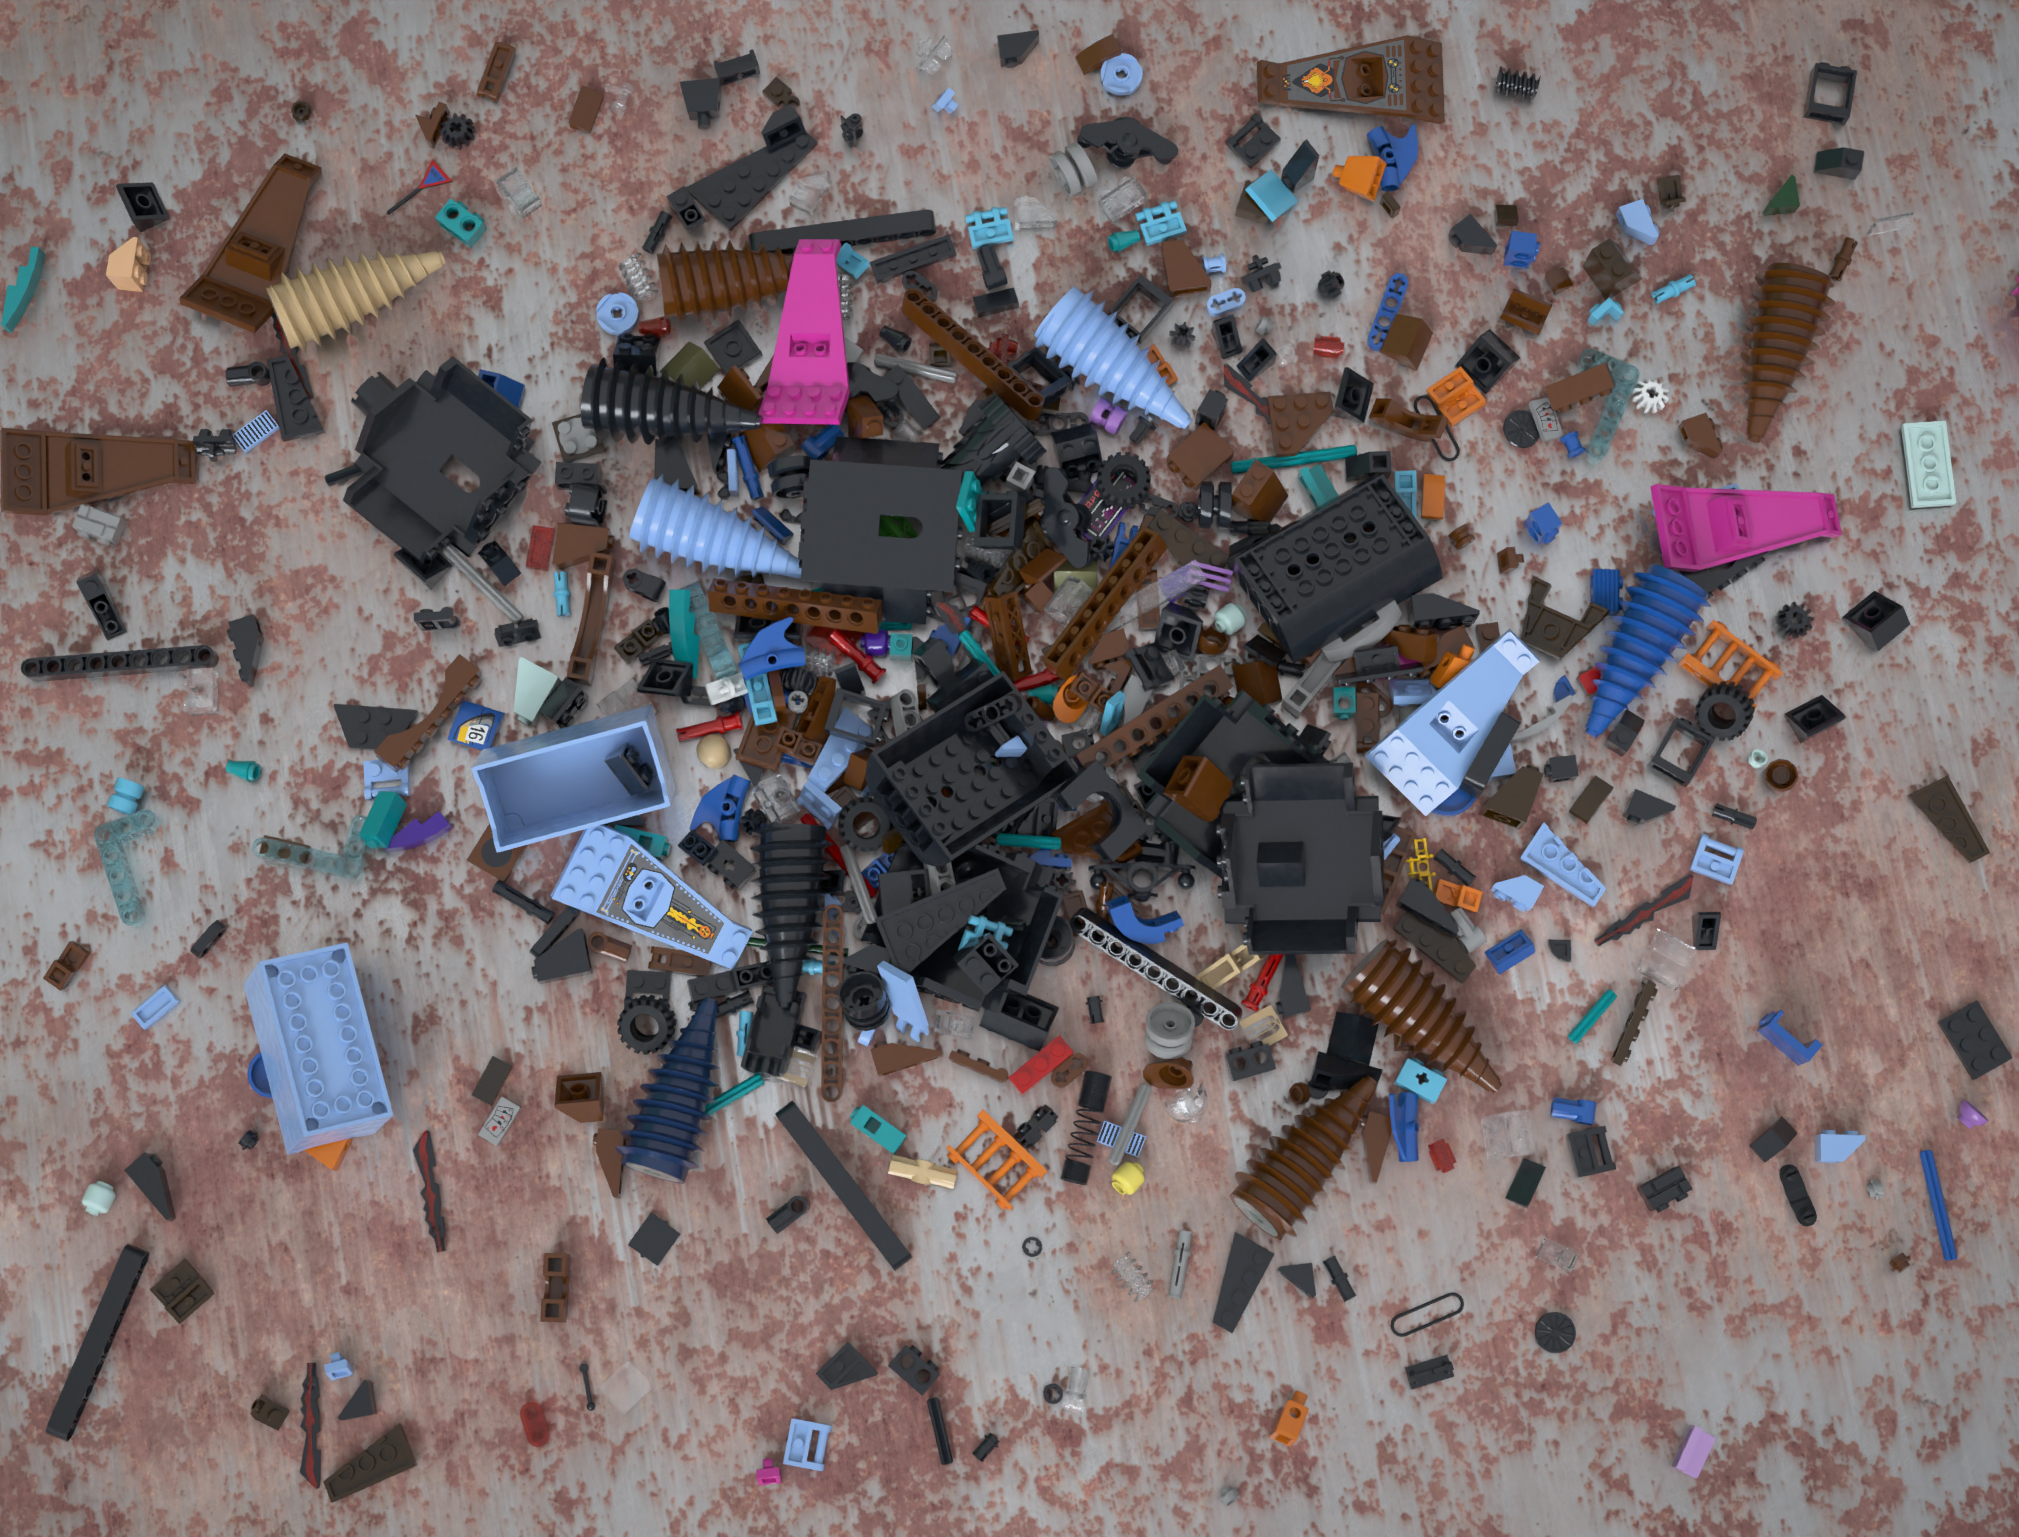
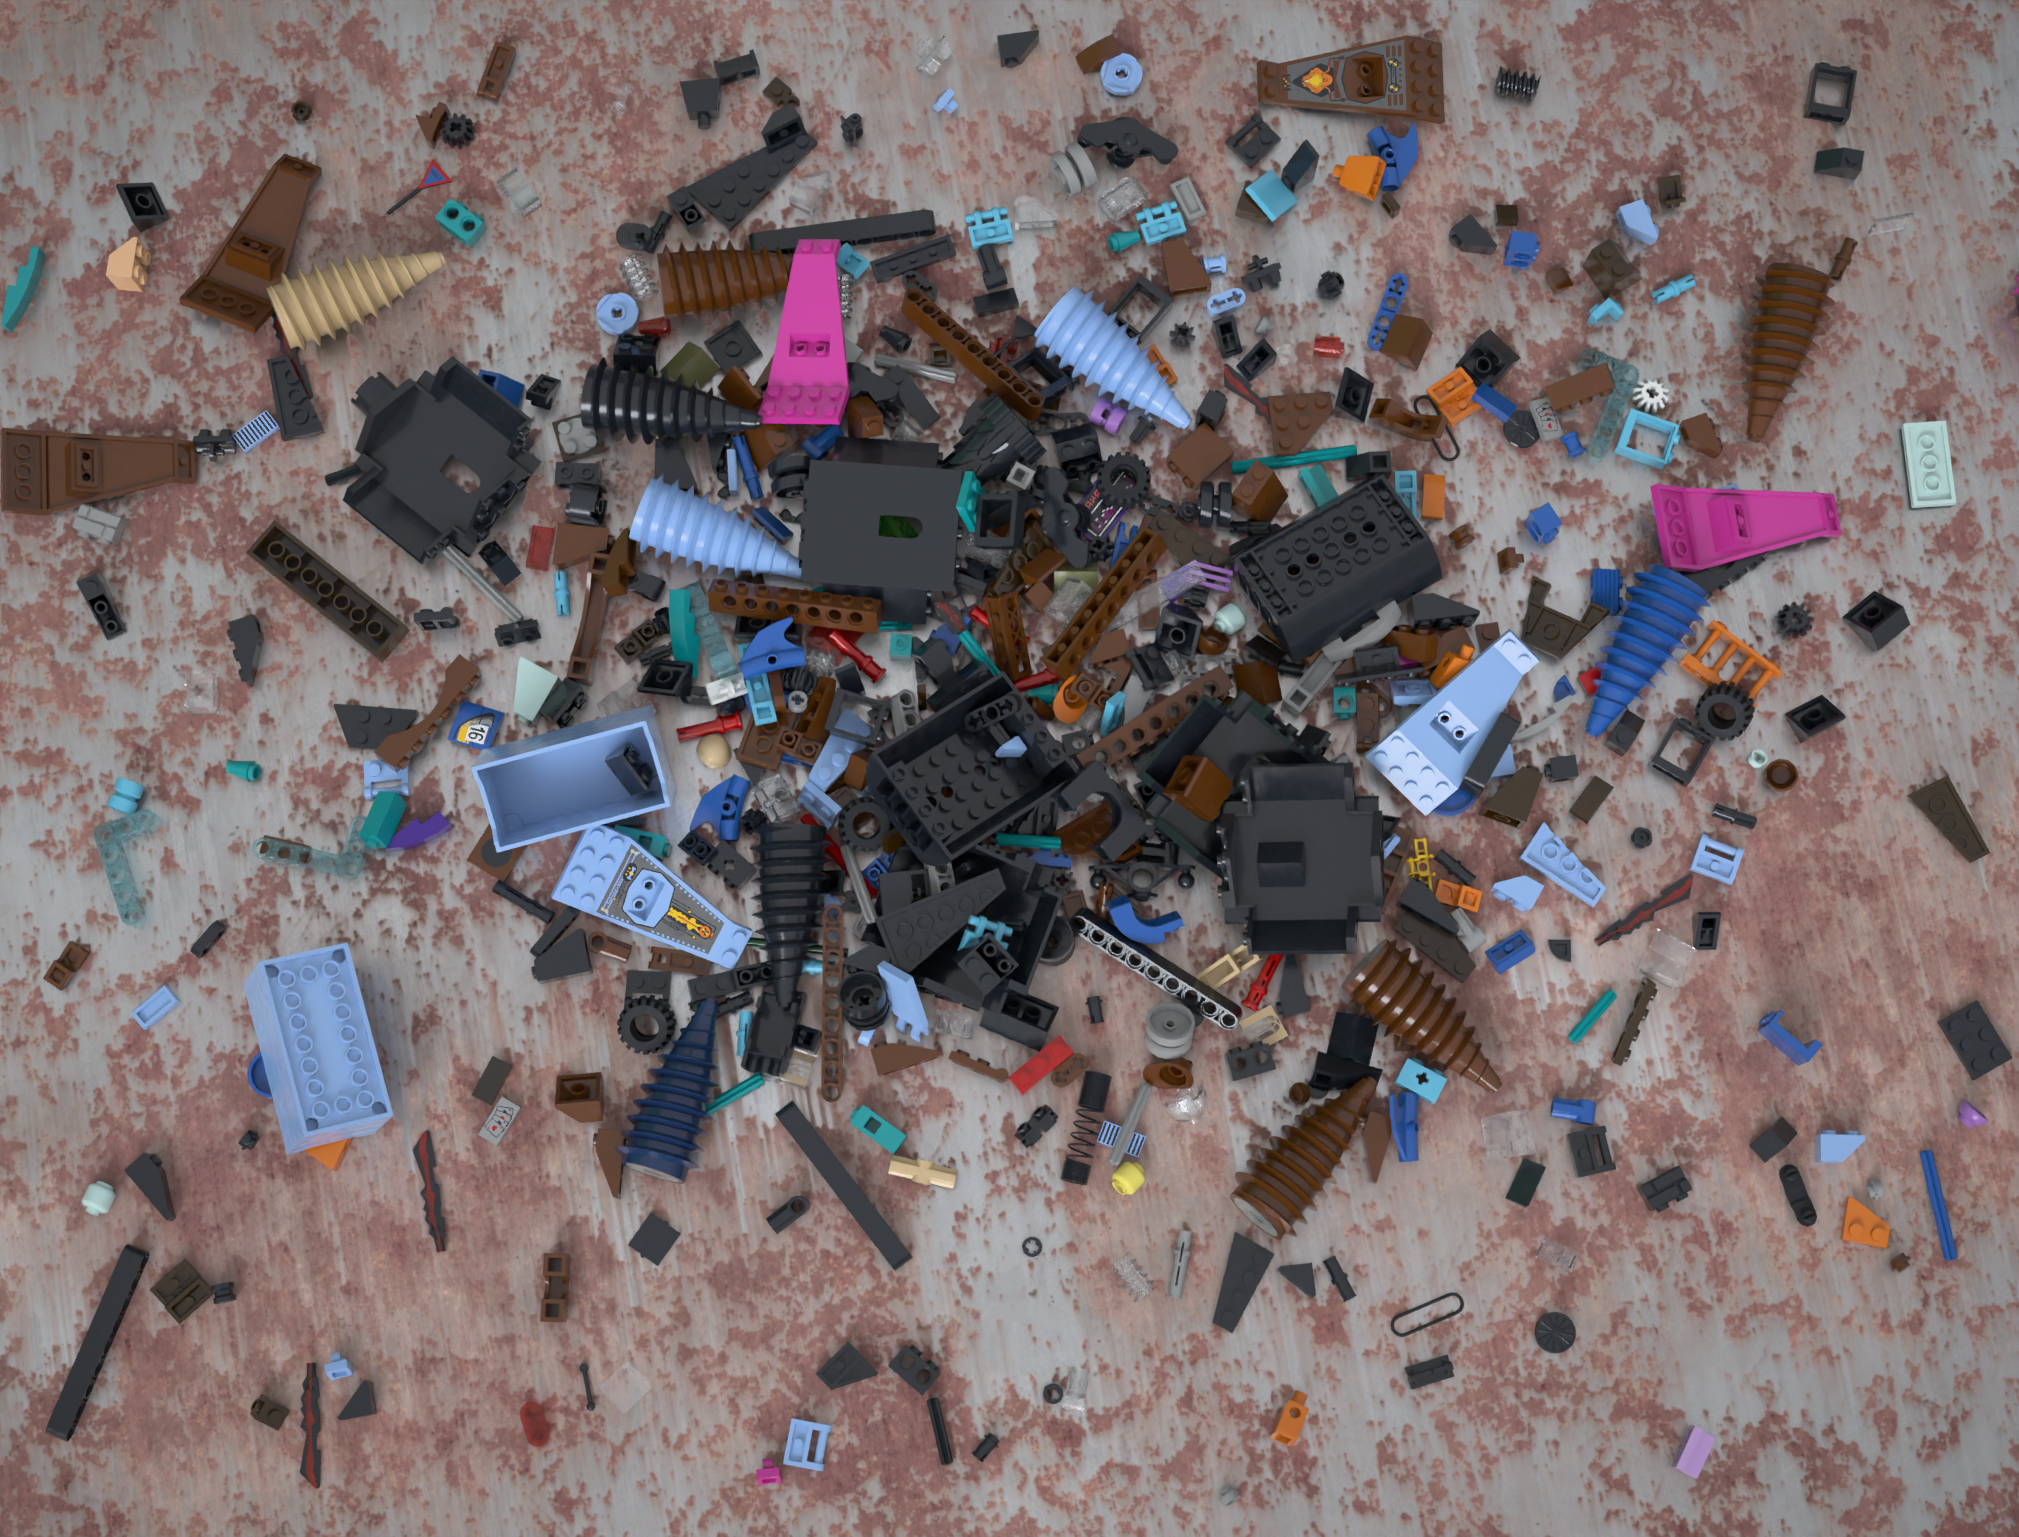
(109, 661): black beam -> none
(223, 1292): none -> black wheel
(247, 375): black piece -> none
(328, 591): none -> dark brown brick
(377, 1463): dark brown wing -> none
(429, 573): black slope -> none
(543, 391): none -> black slope
(585, 109): reddish brown slope -> none
(620, 565): none -> reddish brown slope
(634, 236): none -> black piece
(876, 644): dark purple head -> none
(1001, 1139): orange fence -> none
(1004, 523): dark brown axle -> none
(1022, 330): none -> black piece
(1188, 199): none -> light grey tile
(1442, 1156): clear red brick -> none
(1494, 402): none -> blue slope
(1526, 311): reddish brown bracket -> none
(1635, 416): none -> medium azure window
(1645, 808): black slope -> none
(1647, 835): none -> black plate
(1785, 200): dark green slope -> none
(1863, 1226): none -> orange wing

